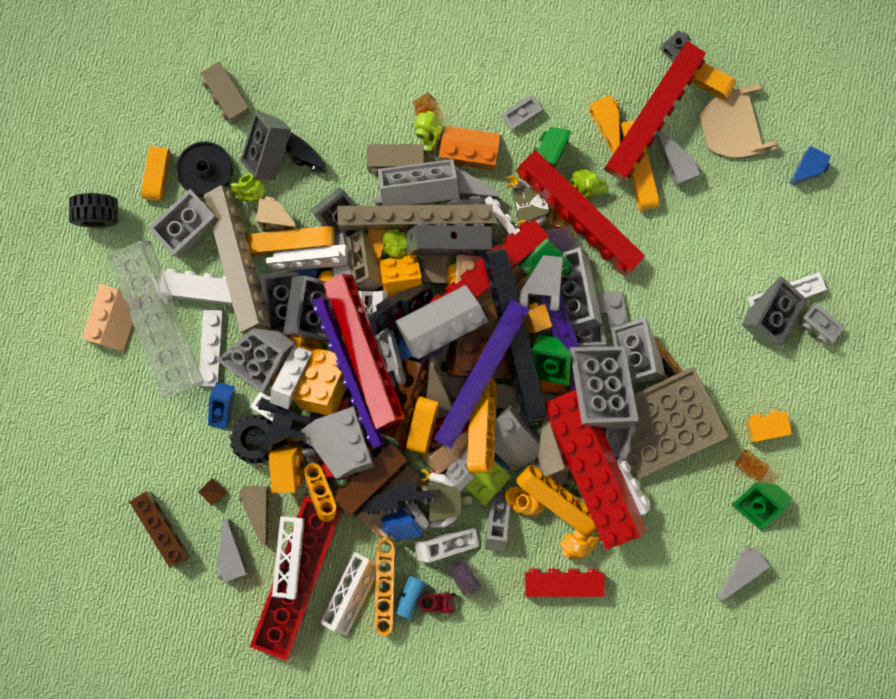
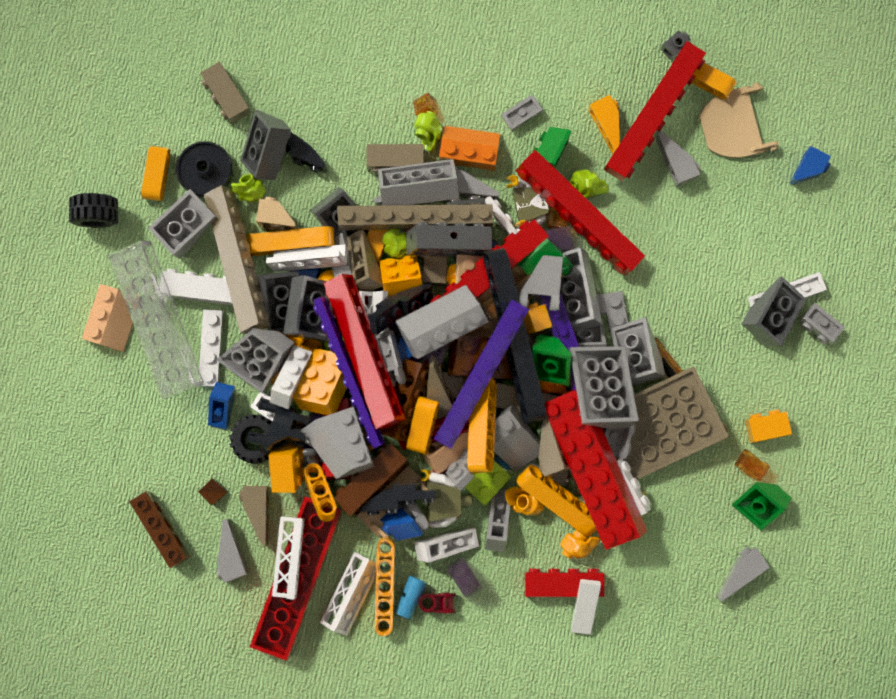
(585, 606): none -> white tile
(642, 177): light orange beam -> none

